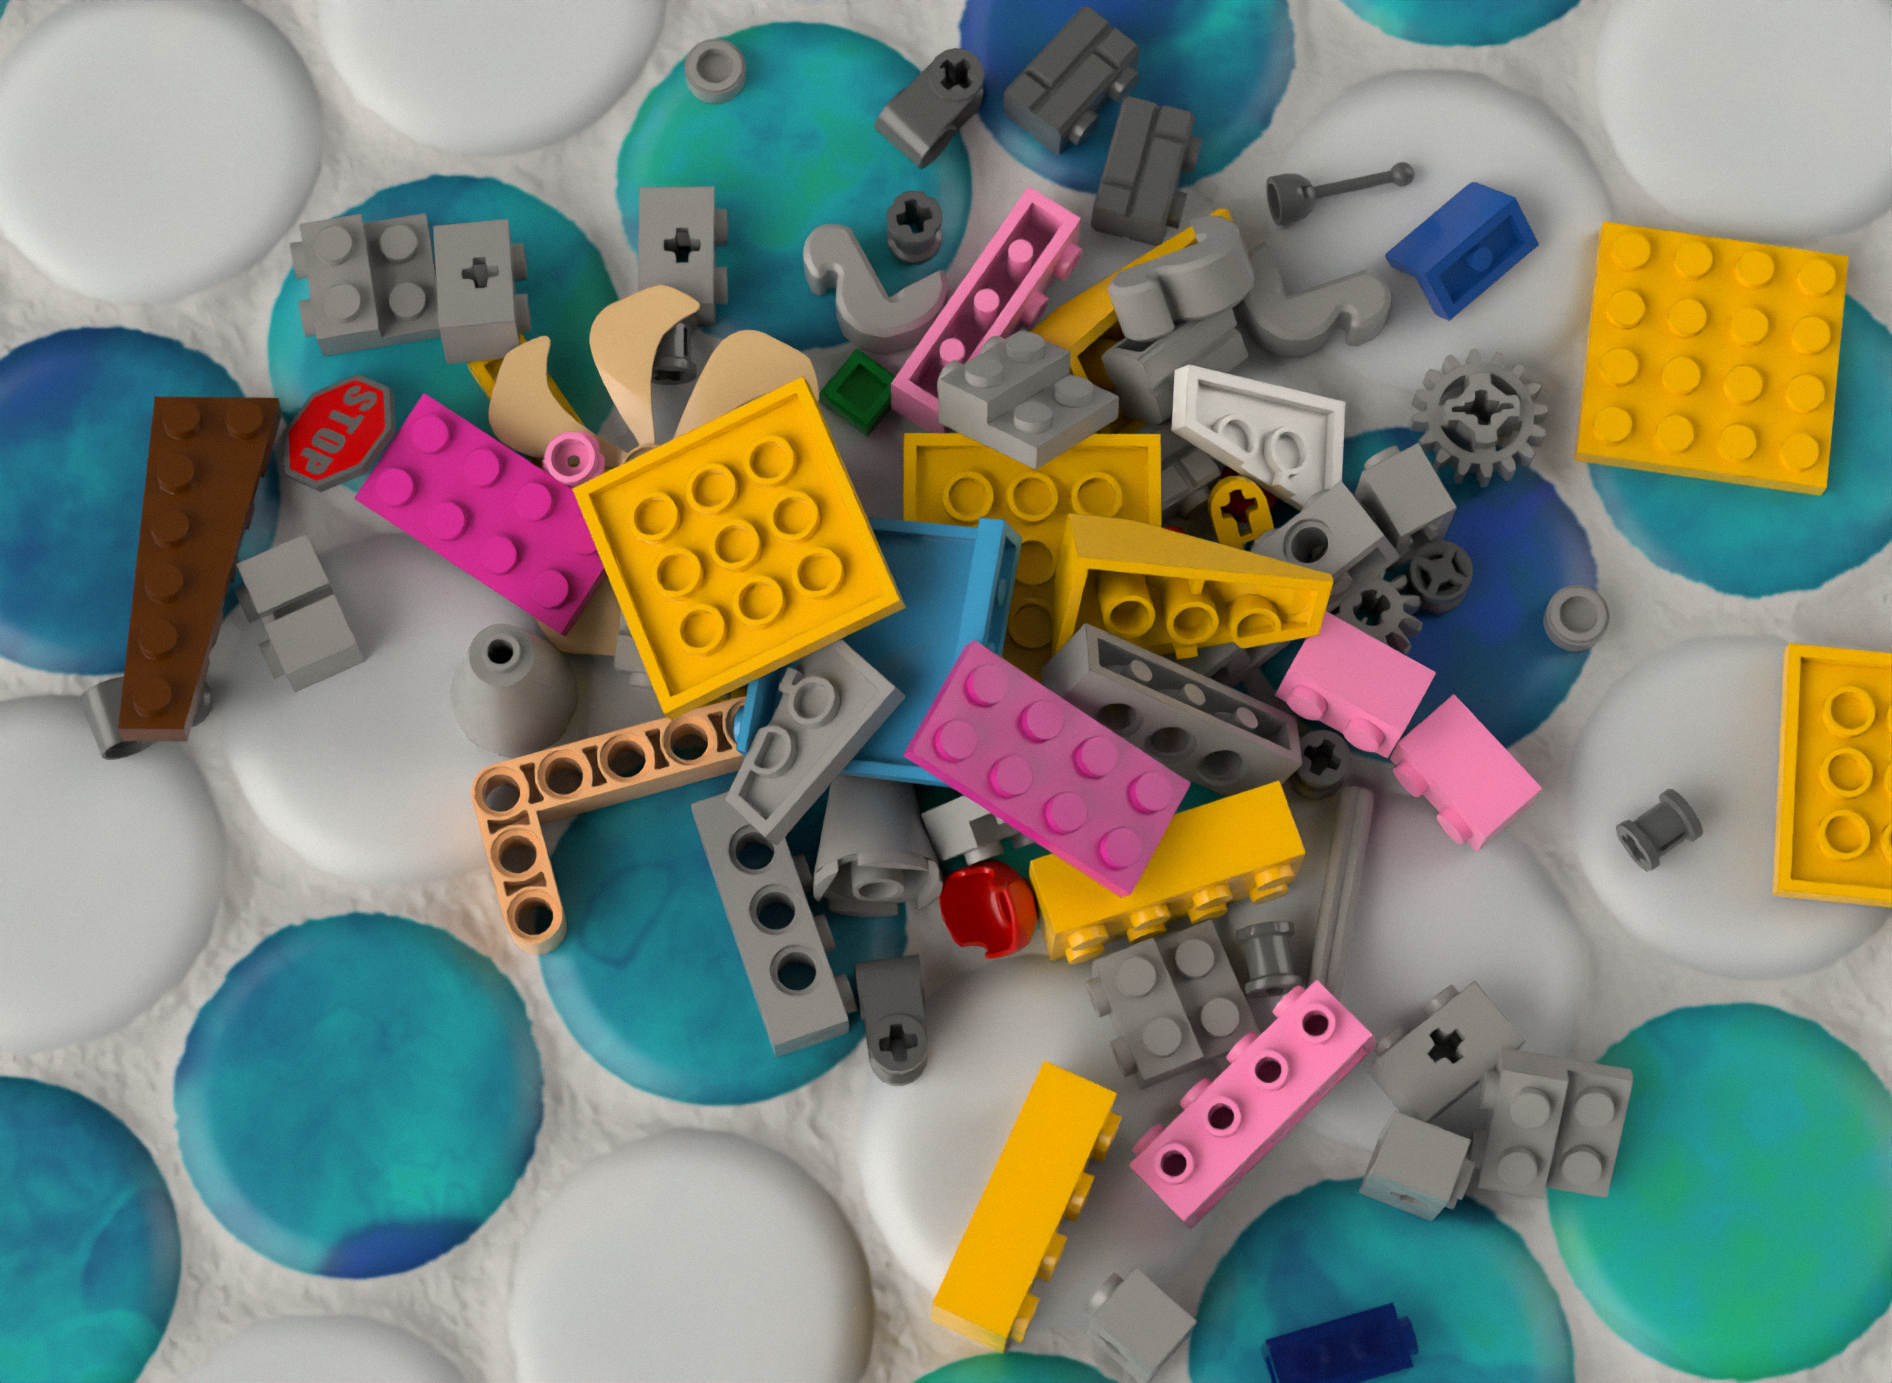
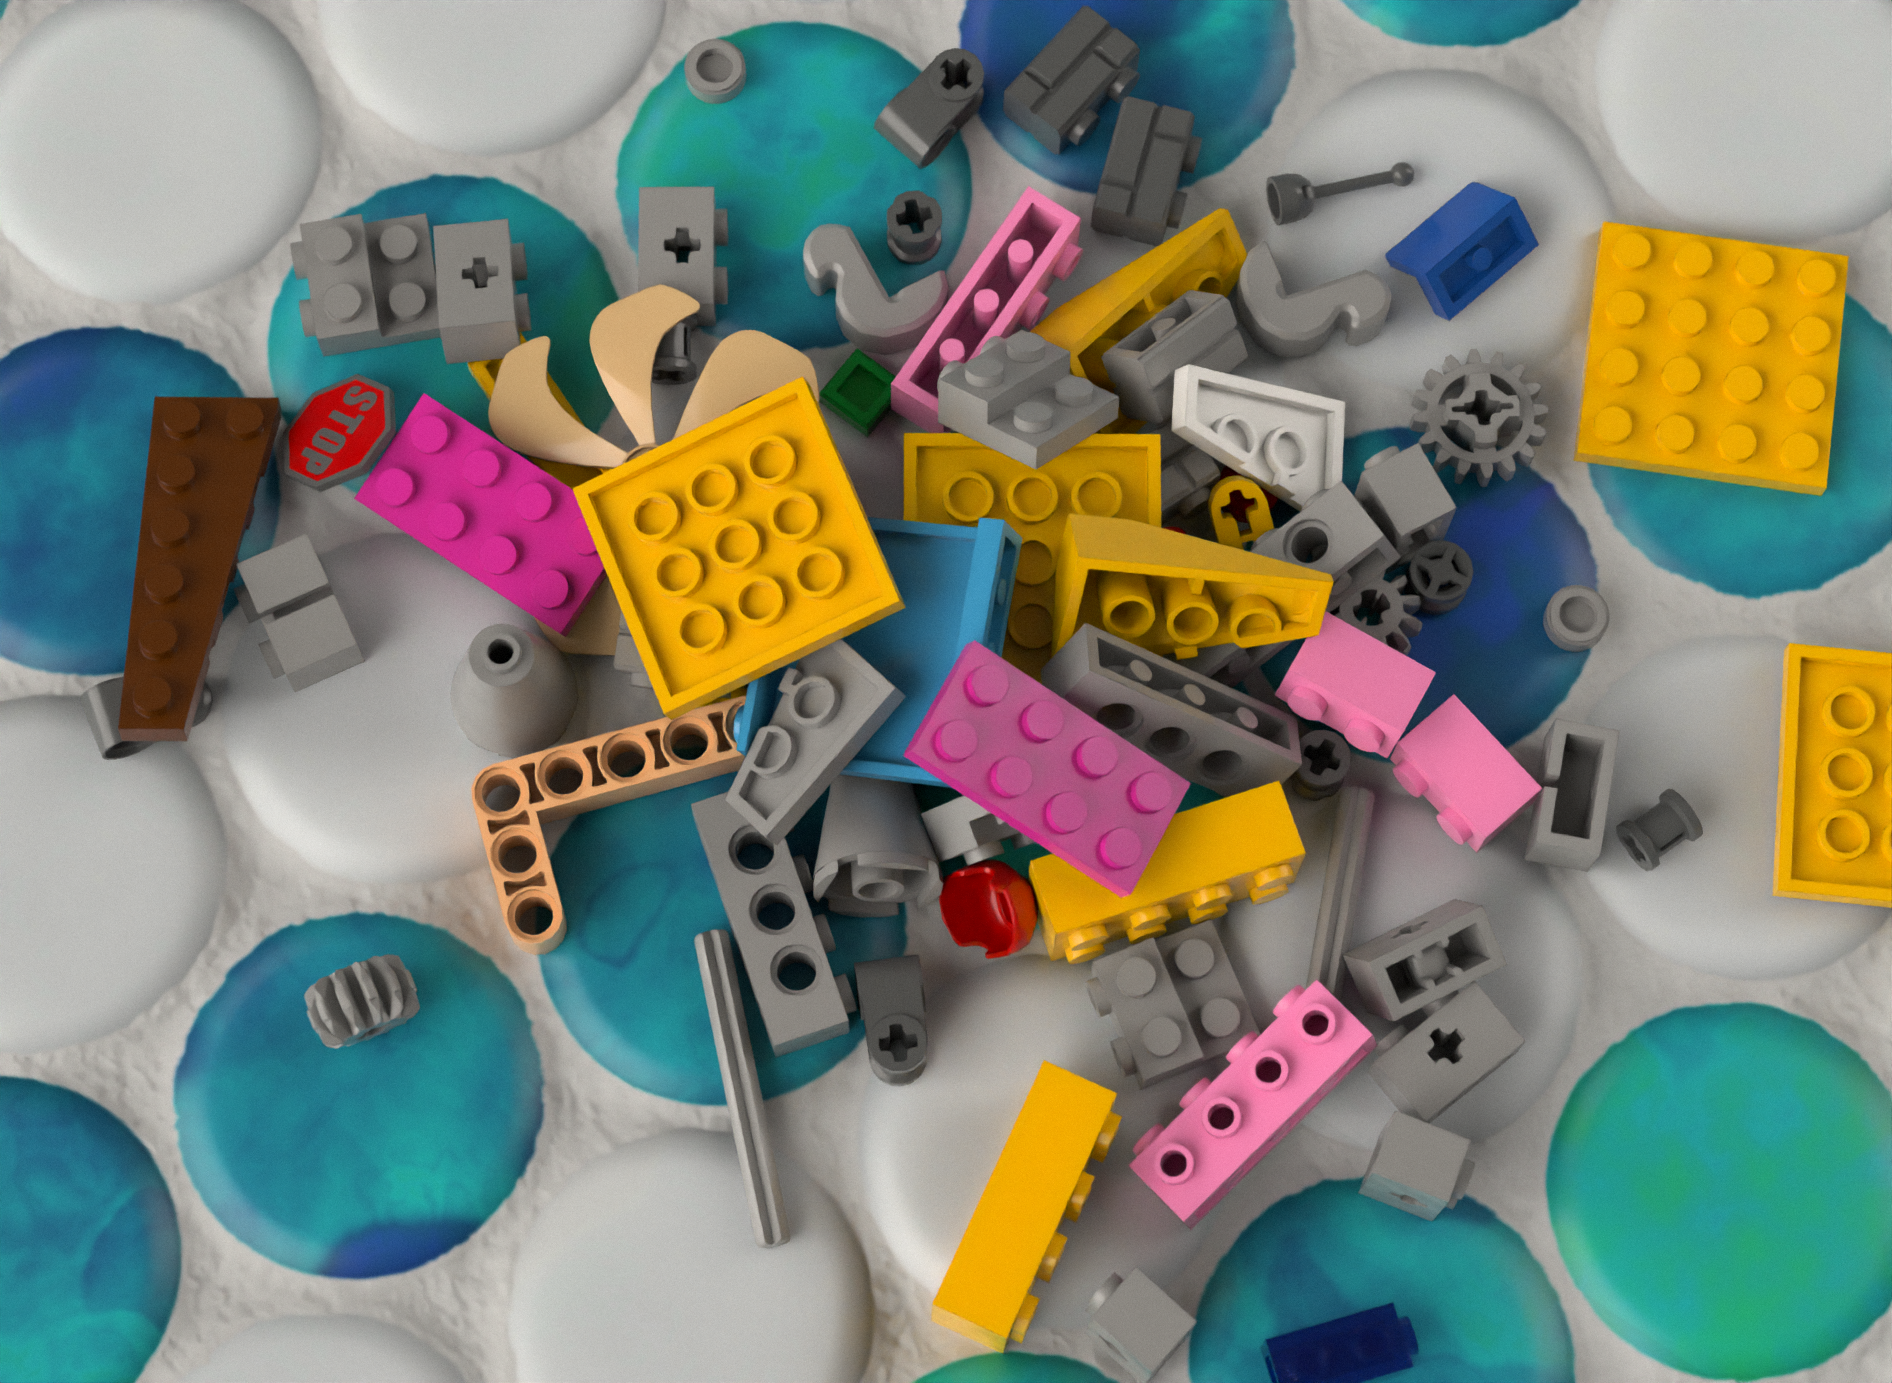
(362, 1001): none -> light grey gear
(569, 445): bright pink plate -> none
(742, 1089): none -> light grey axle
(1185, 283): light grey animal -> none
(1269, 959): dark grey bush -> none
(1425, 959): none -> light grey brick
(1549, 1124): light grey plate -> none
(1574, 795): none -> light grey piece

